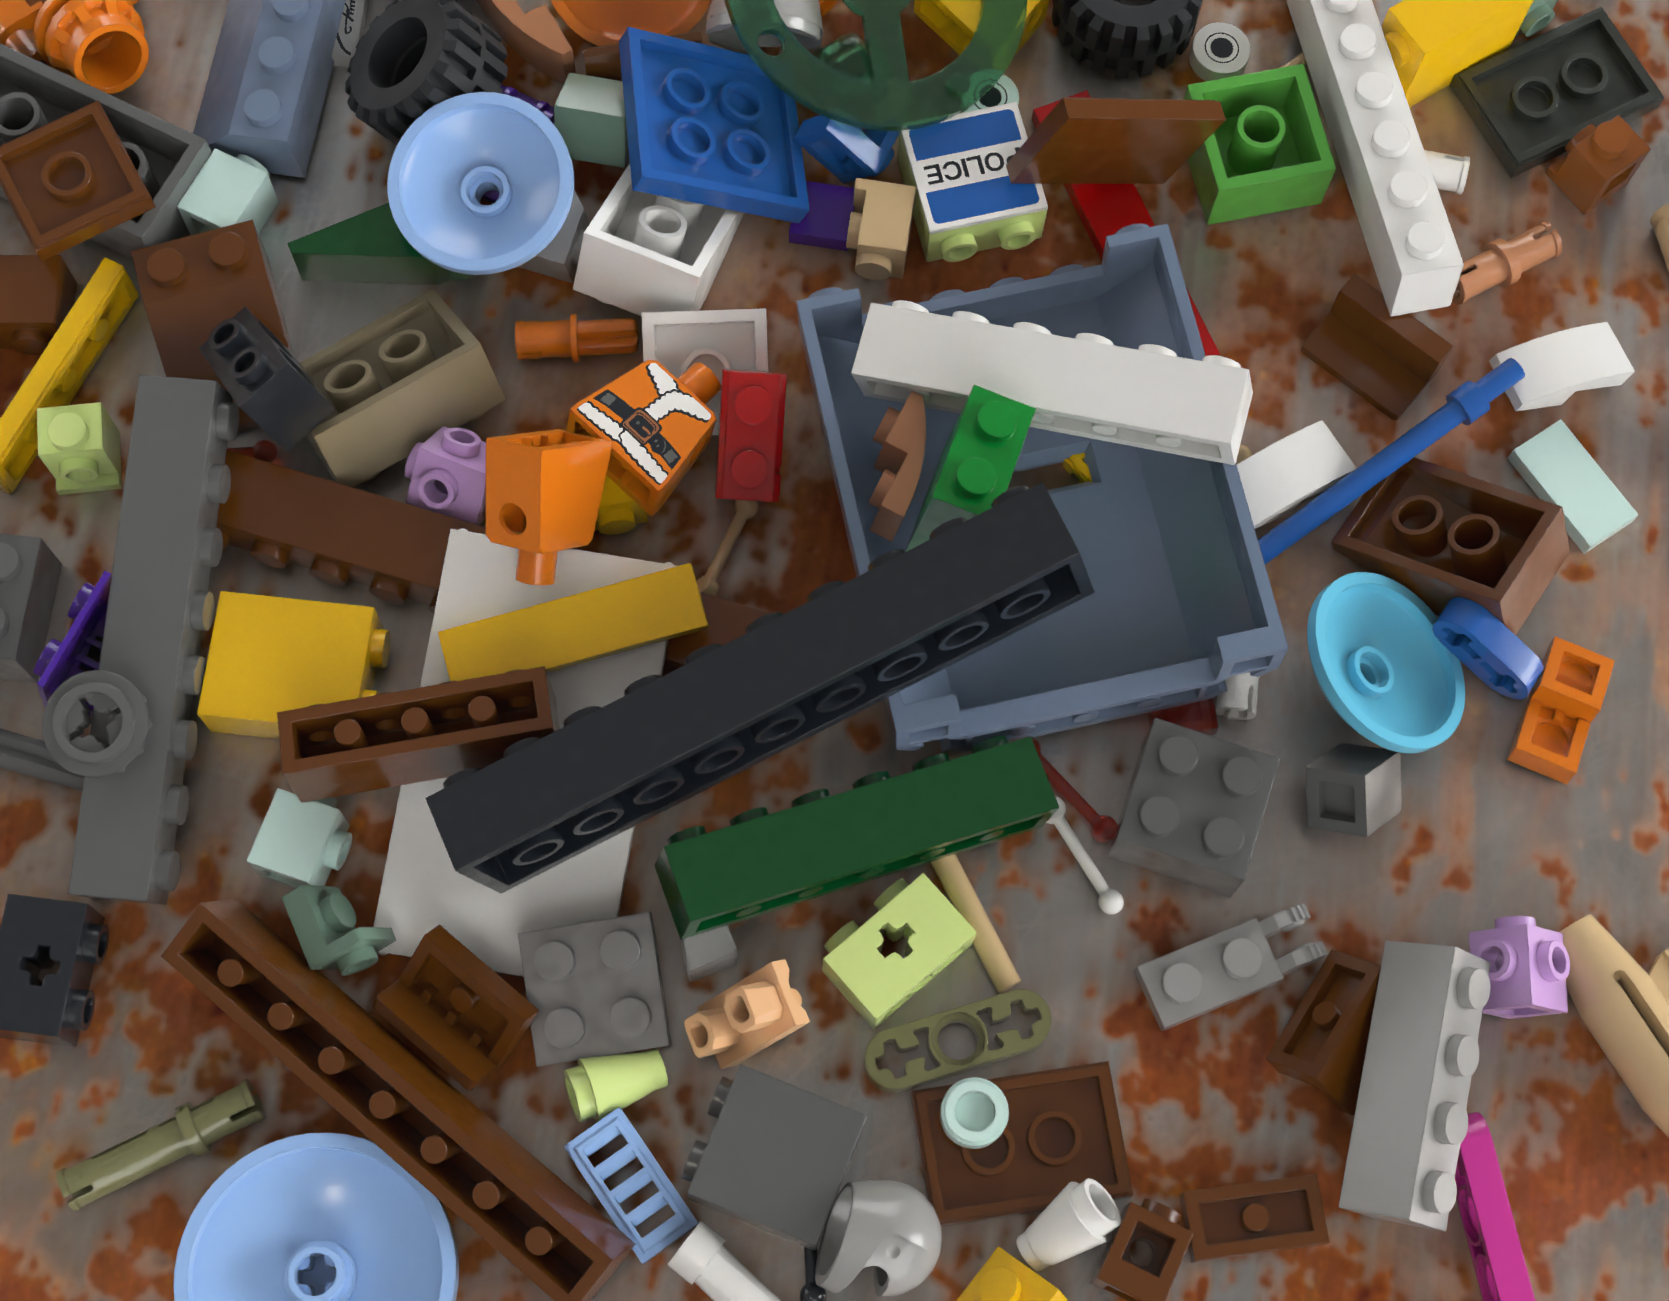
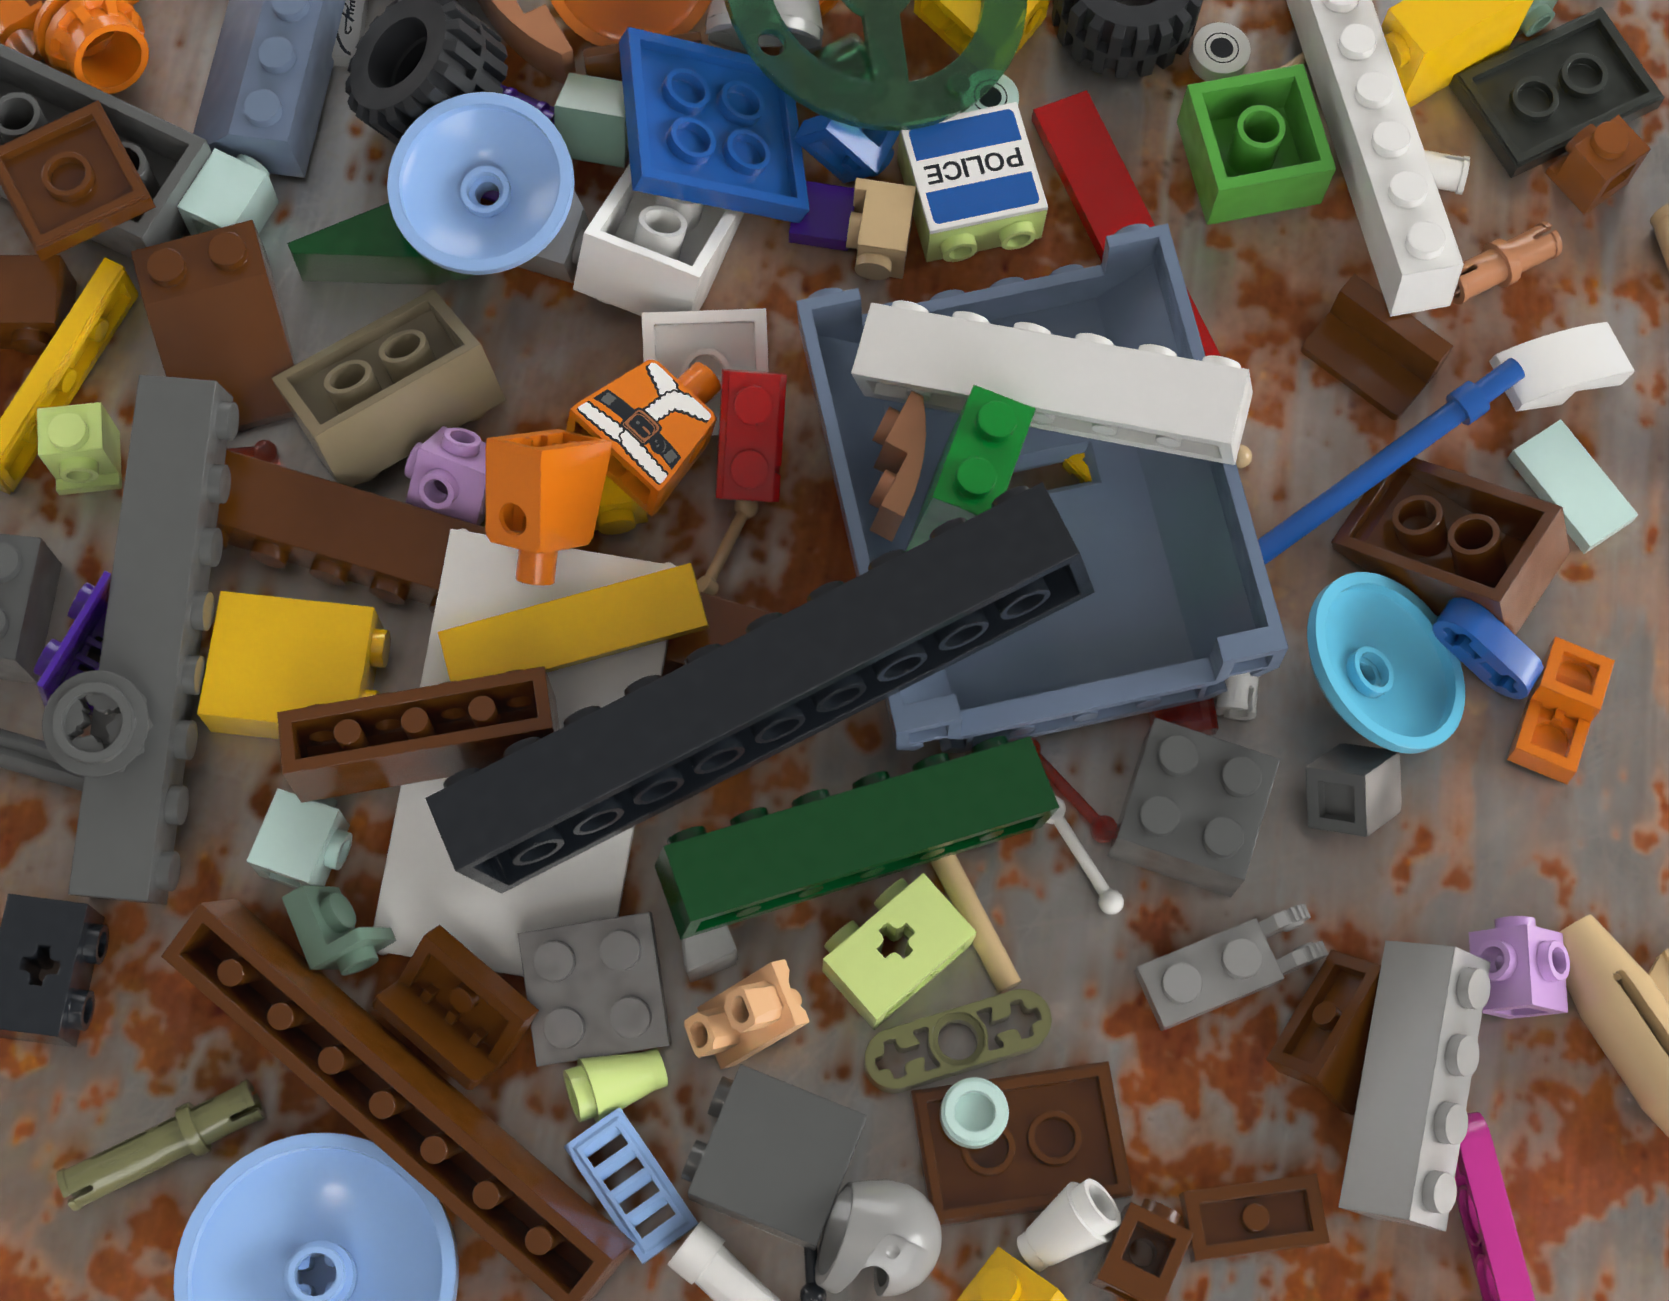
(265, 378): black brick -> none
(575, 338): orange axle -> none
(1114, 141): reddish brown tile -> none
(1291, 472): white slope -> none

